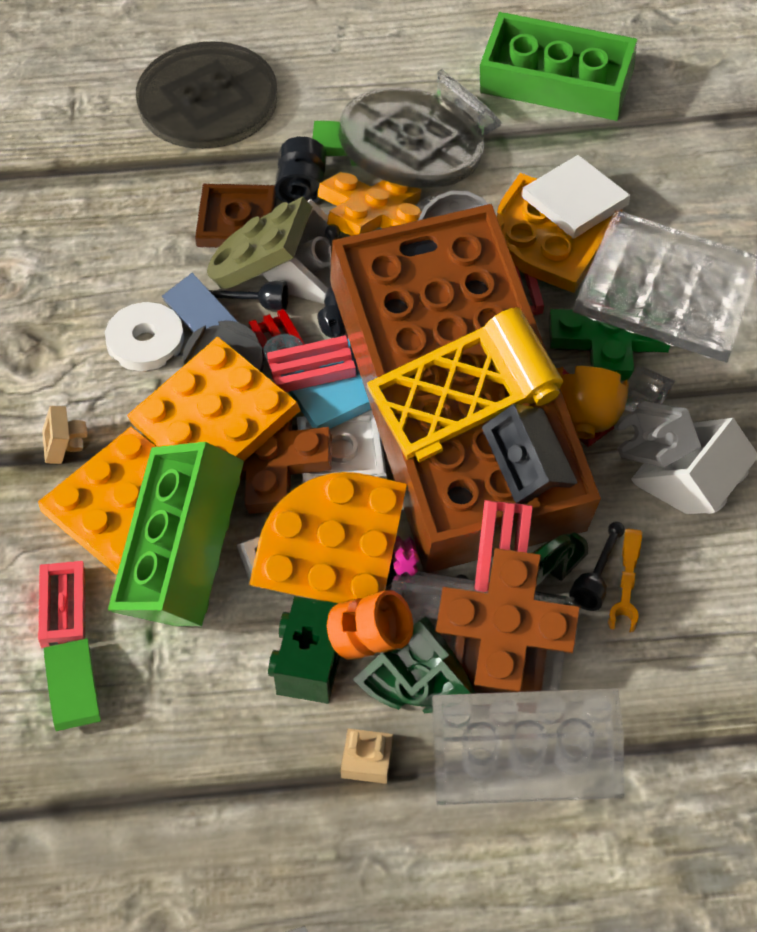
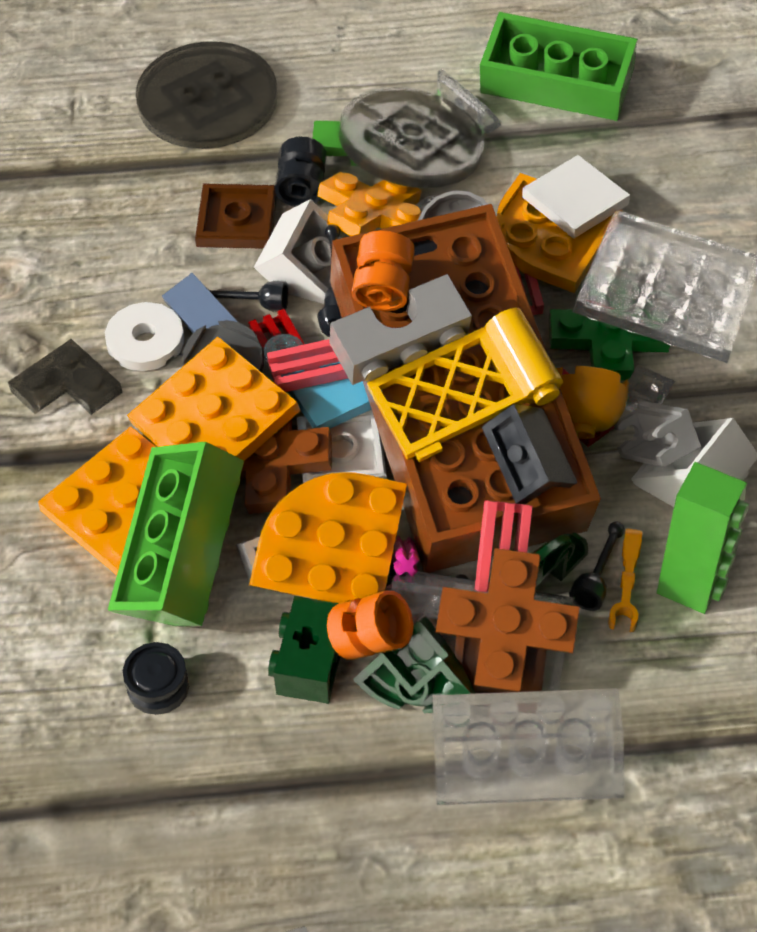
(61, 435): tan tile -> none
(63, 634): coral tile -> none
(64, 371): none -> clear smoke plate
(71, 685): bright green slope -> none
(156, 678): none -> black wheel
(260, 244): olive plate -> none
(367, 756): tan tile -> none
(371, 349): none -> light grey arch
(383, 271): none -> orange wheel
(702, 537): none -> bright green wedge

